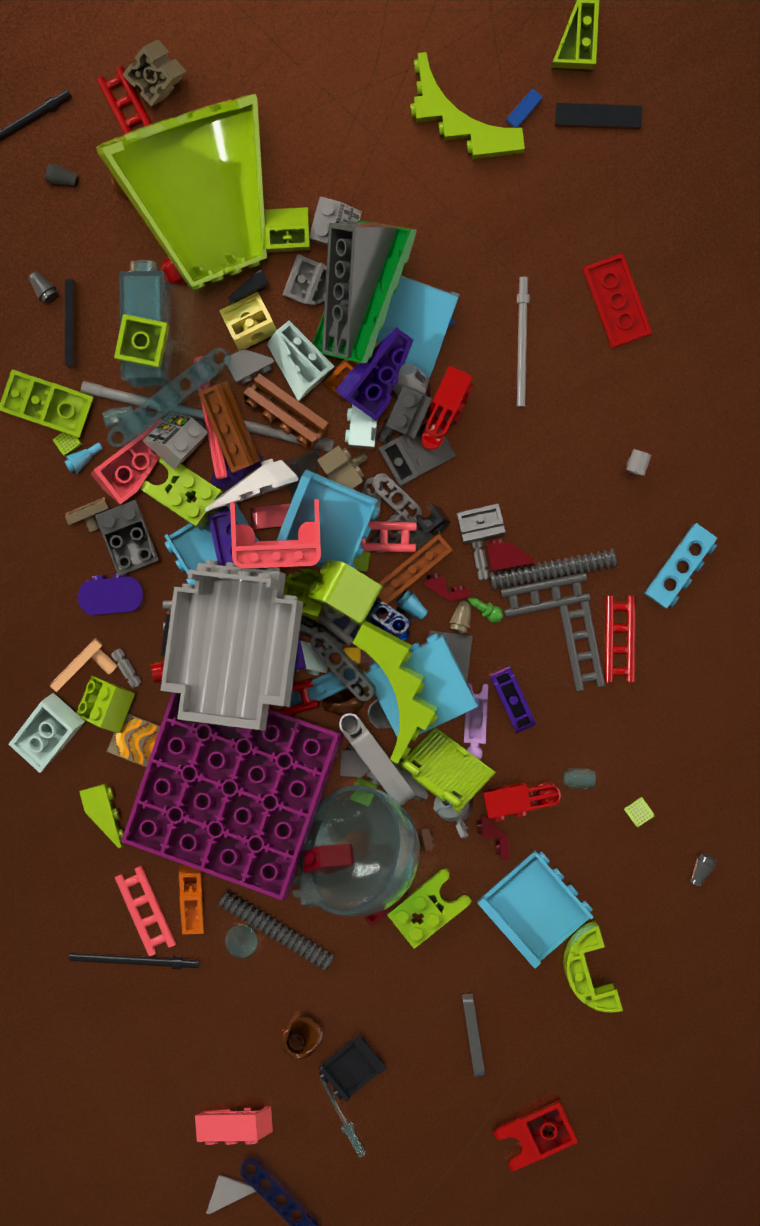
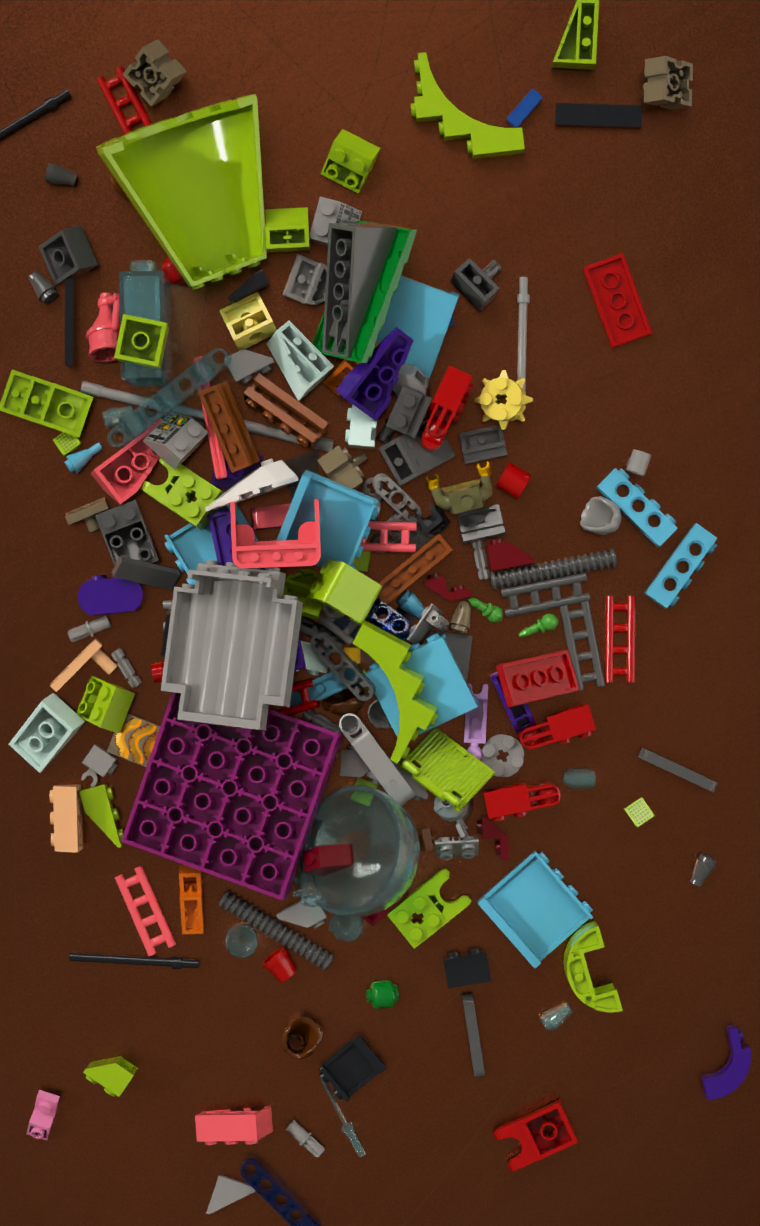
(43, 1115): none -> bright pink slope
(66, 818): none -> light nougat slope
(68, 254): none -> dark grey slope
(89, 628): none -> light grey axle
(99, 762): none -> light grey brick
(105, 330): none -> coral piece
(111, 1073): none -> lime slope
(145, 573): none -> dark grey tile
(280, 965): none -> red piece
(303, 915): none -> light grey slope
(305, 1139): none -> light grey axle
(321, 720): none -> light grey axle
(346, 927): none -> clear light blue hair
(350, 160): none -> lime slope
(382, 994): none -> green head
(430, 618): none -> light grey hinge
(447, 849): none -> light grey hinge
(465, 495): none -> olive torso
(466, 968): none -> black slope
(477, 283): none -> dark grey brick
(482, 444): none -> dark grey plate
(507, 744): none -> light grey plate
(513, 480): none -> red piece
(515, 403): none -> light yellow brick
(537, 678): none -> red tile
(548, 622): none -> bright green bar
(554, 1017): none -> clear light blue cone
(559, 728): none -> red brick
(601, 516): none -> light grey hair
(656, 535): none -> medium azure brick
(668, 82): none -> dark tan brick
(678, 770): none -> dark grey beam
(733, 1074): none -> dark purple arch

